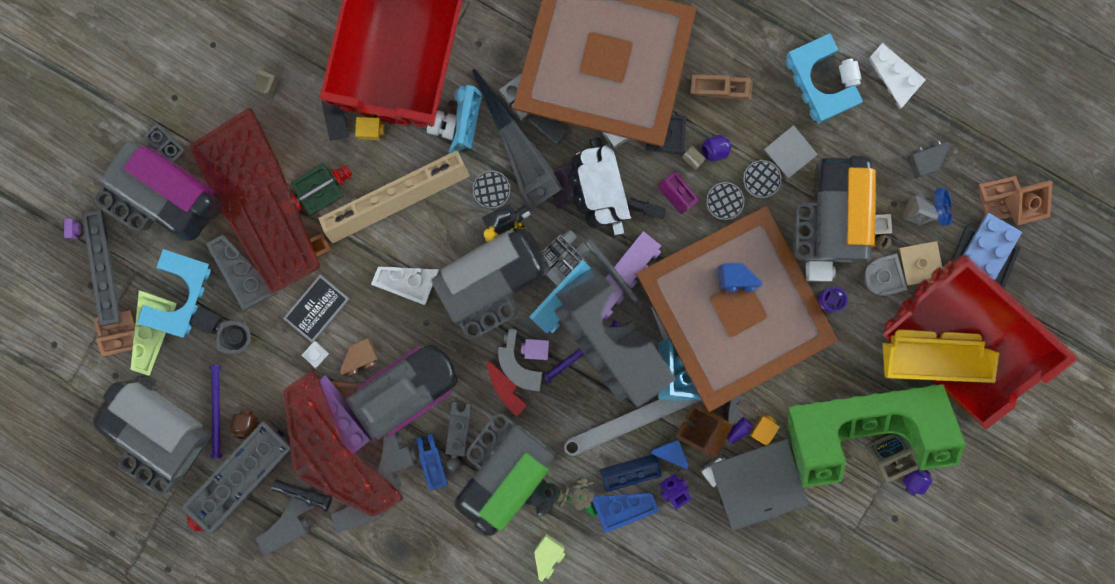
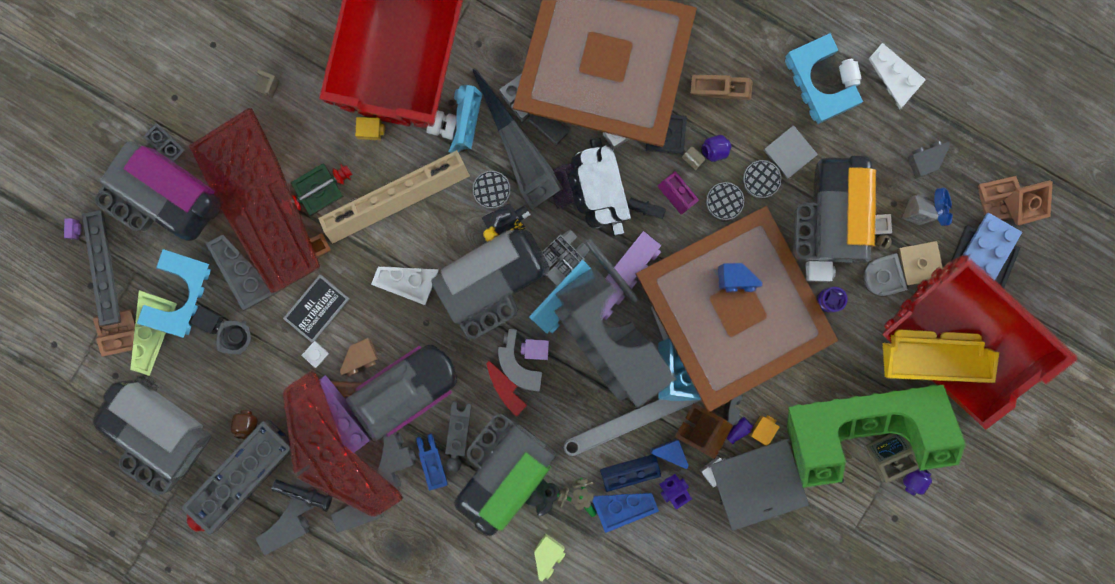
(215, 412): dark purple bar -> none
(335, 121): black slope -> none
(568, 361): dark purple bar -> none

